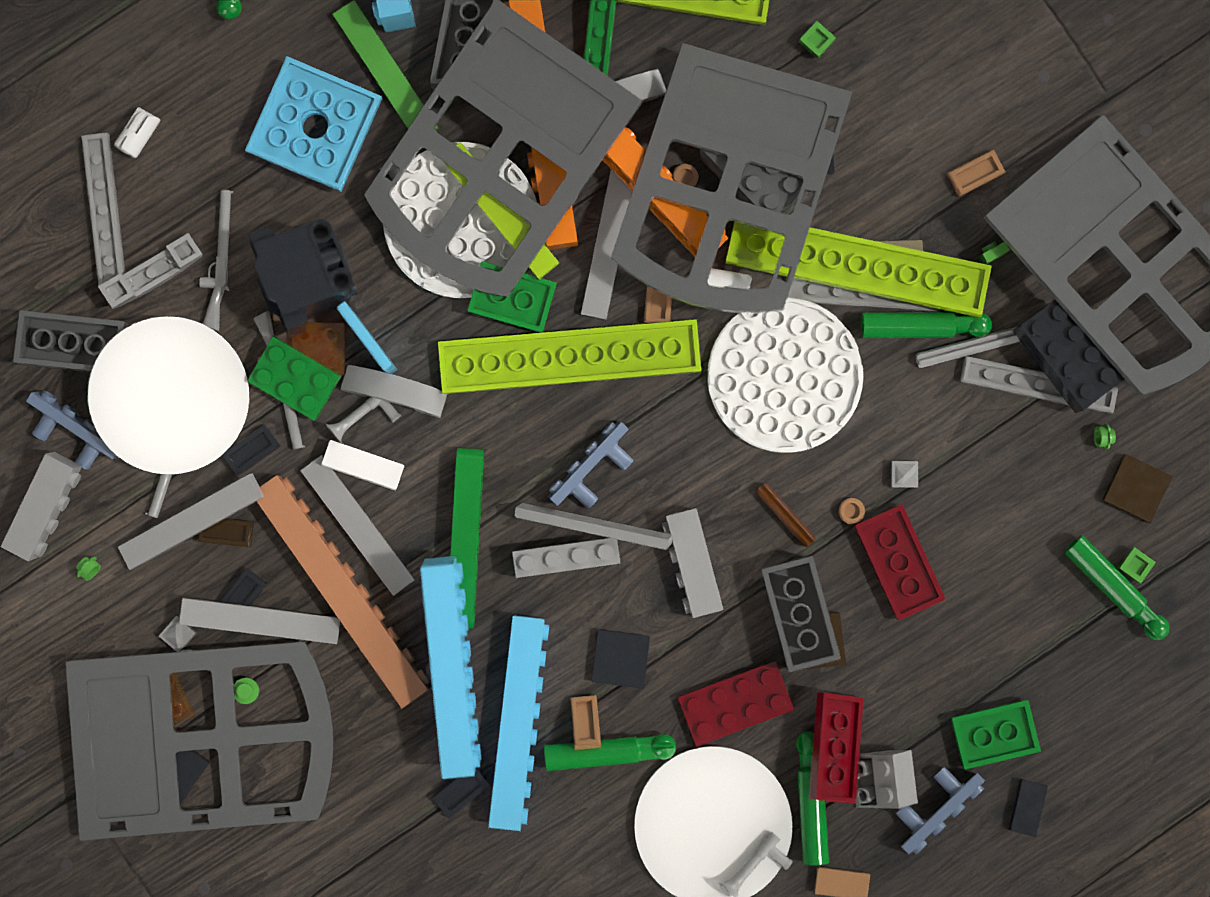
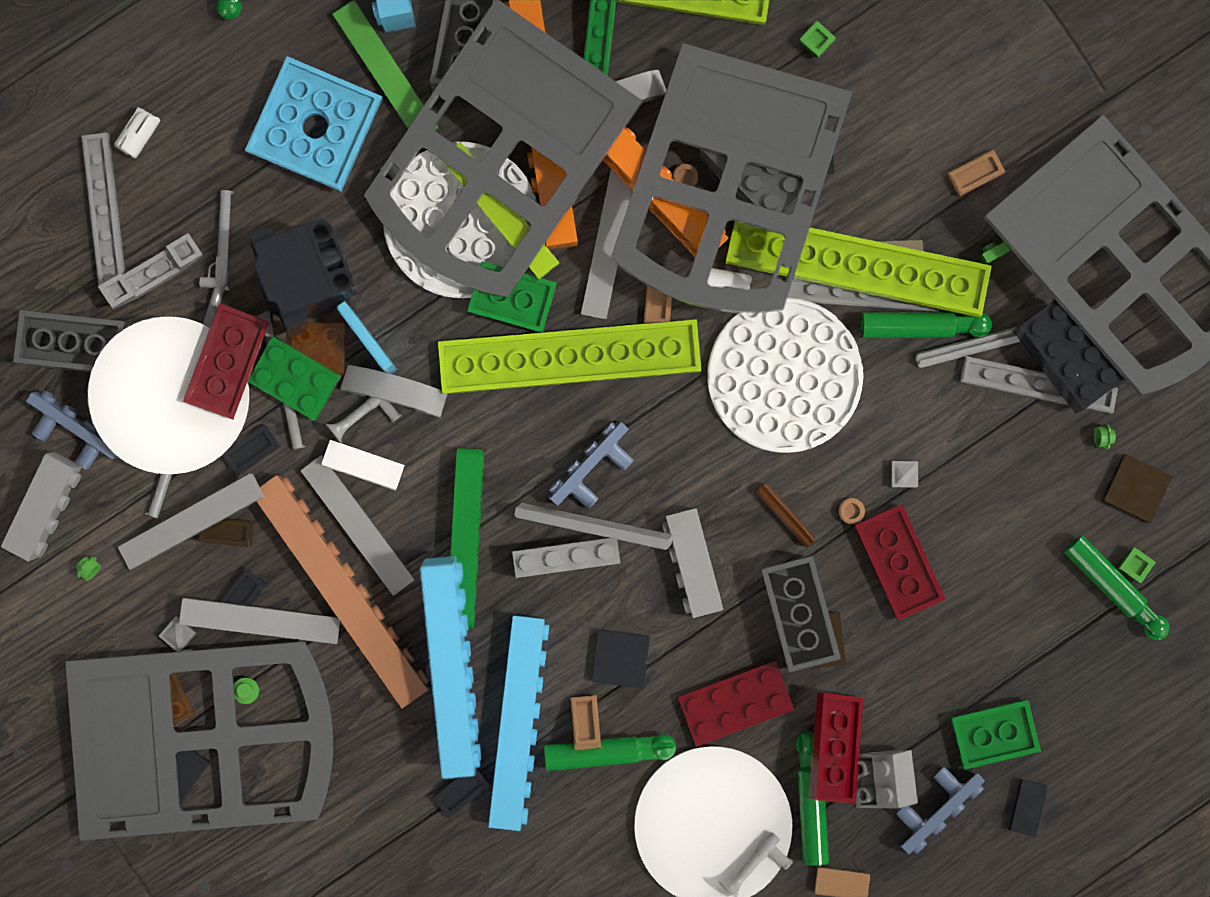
(226, 361): none -> dark red plate

